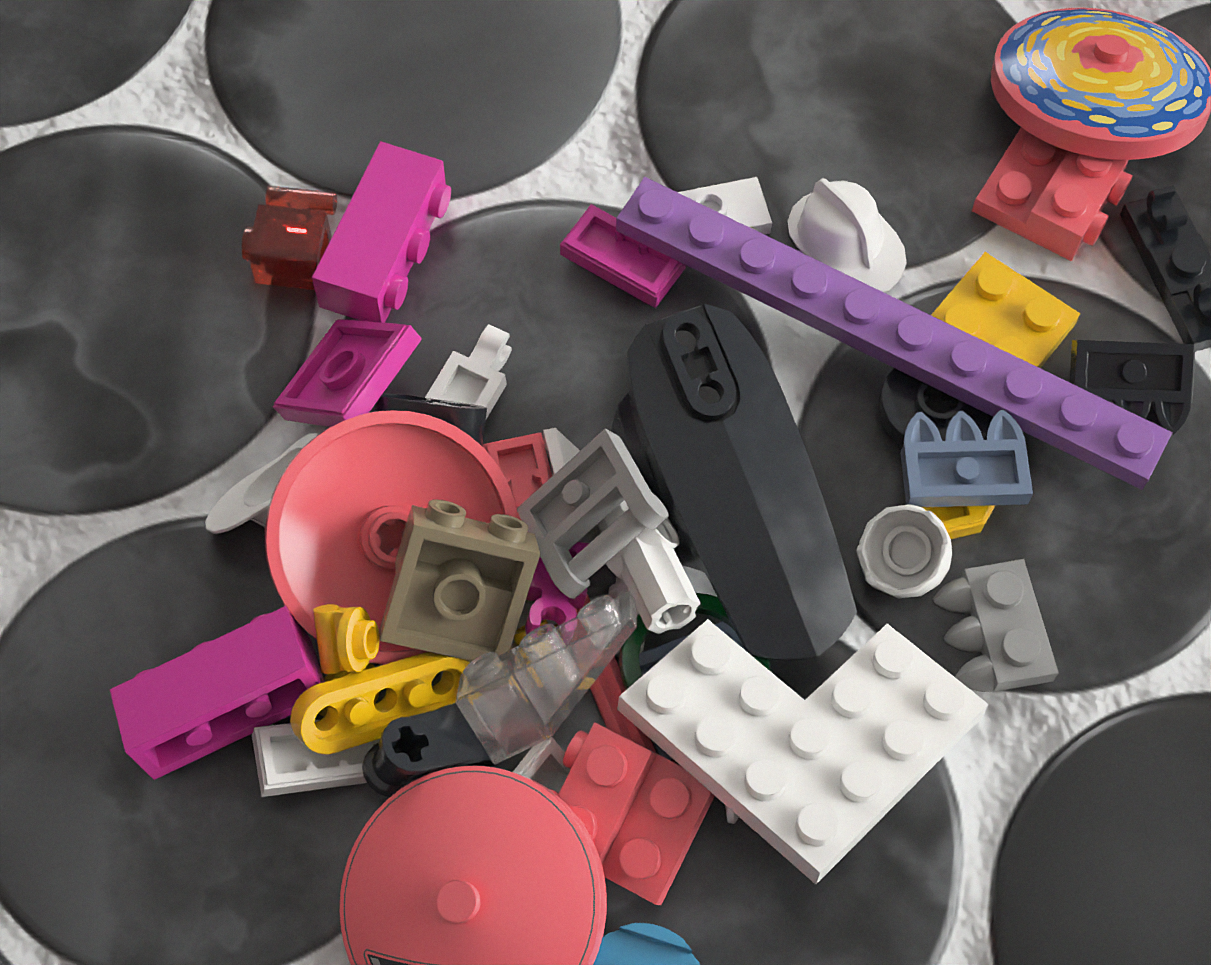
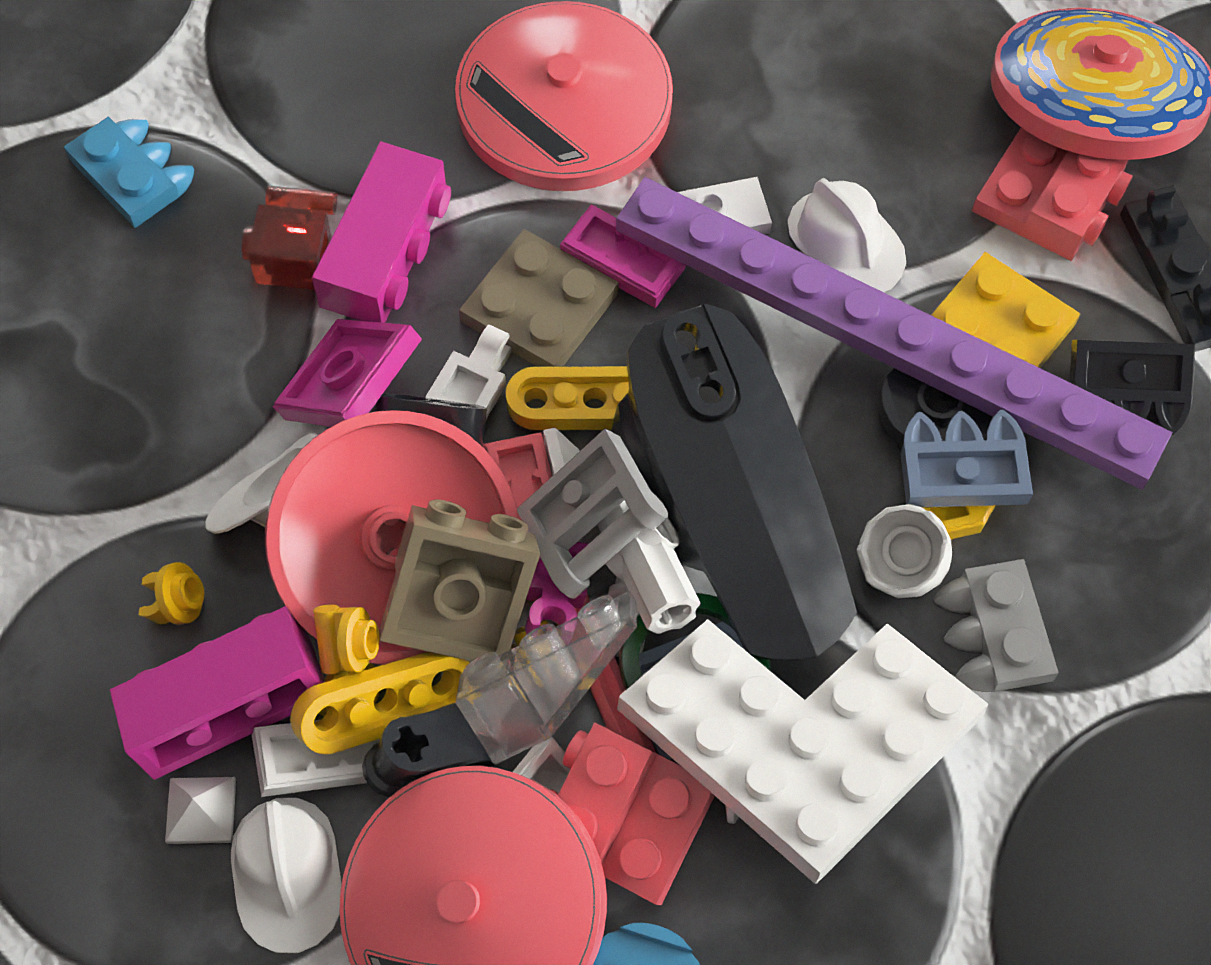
(129, 172): none -> dark azure plate
(177, 595): none -> yellow plate
(200, 810): none -> white slope
(286, 875): none -> white piece
(541, 300): none -> dark tan plate
(563, 96): none -> coral dish
(565, 395): none -> yellow plate

